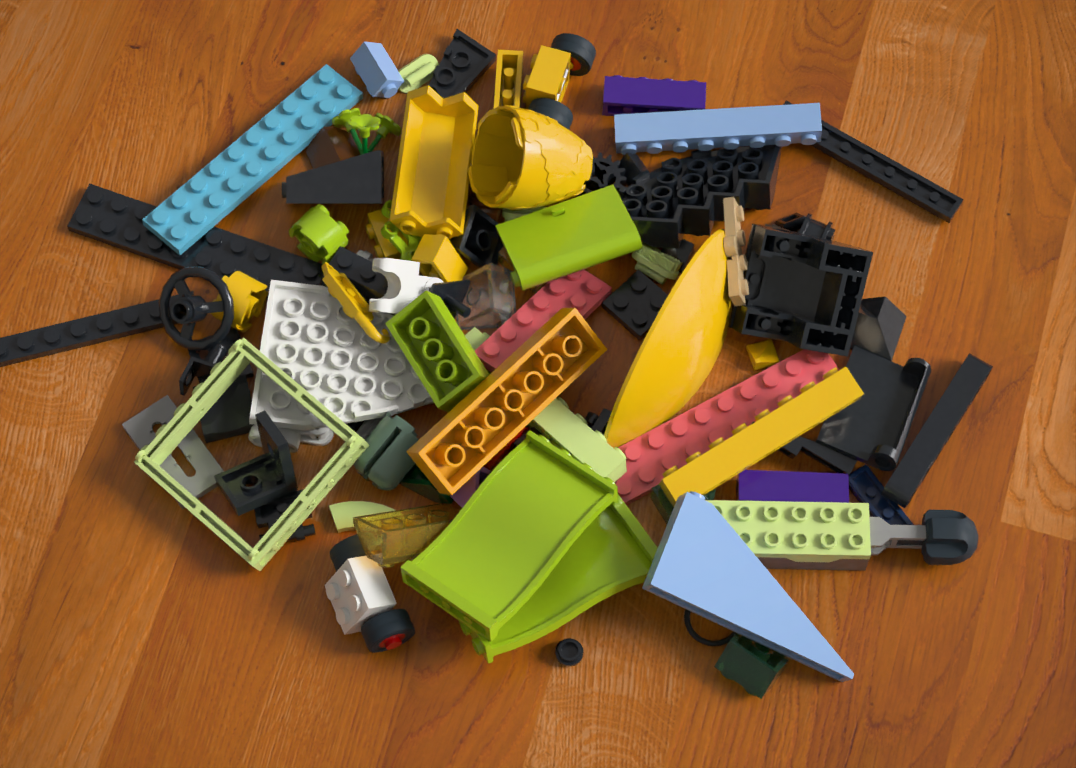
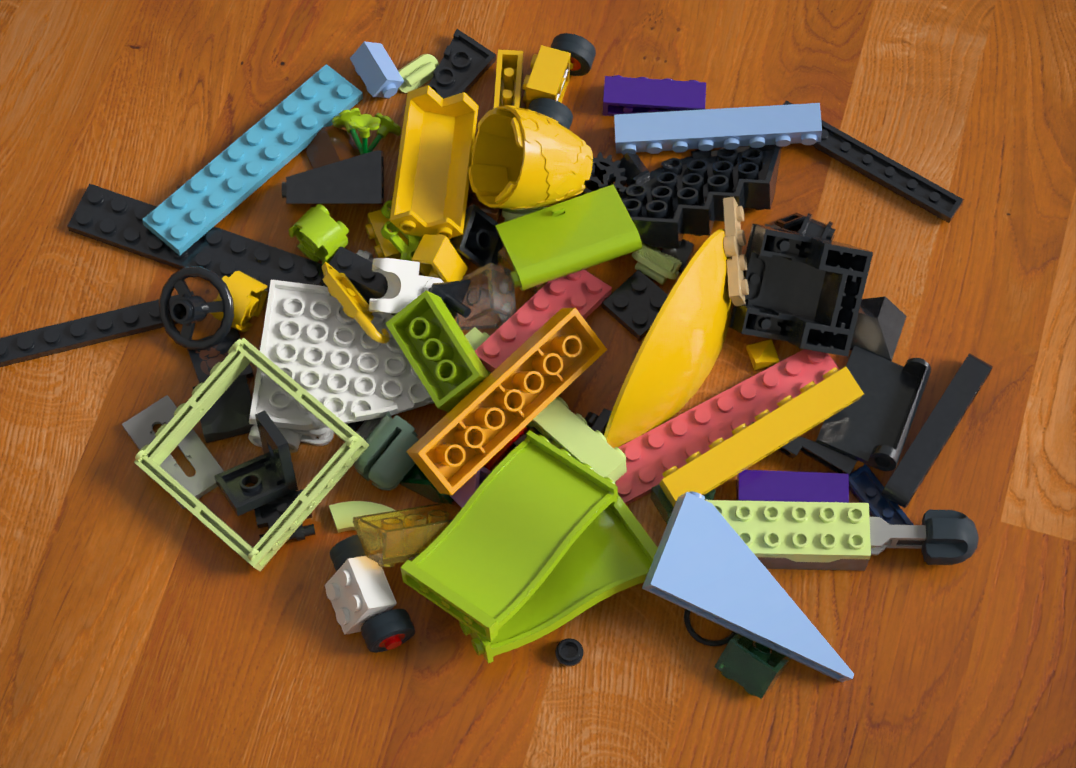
(201, 368): black bracket -> none

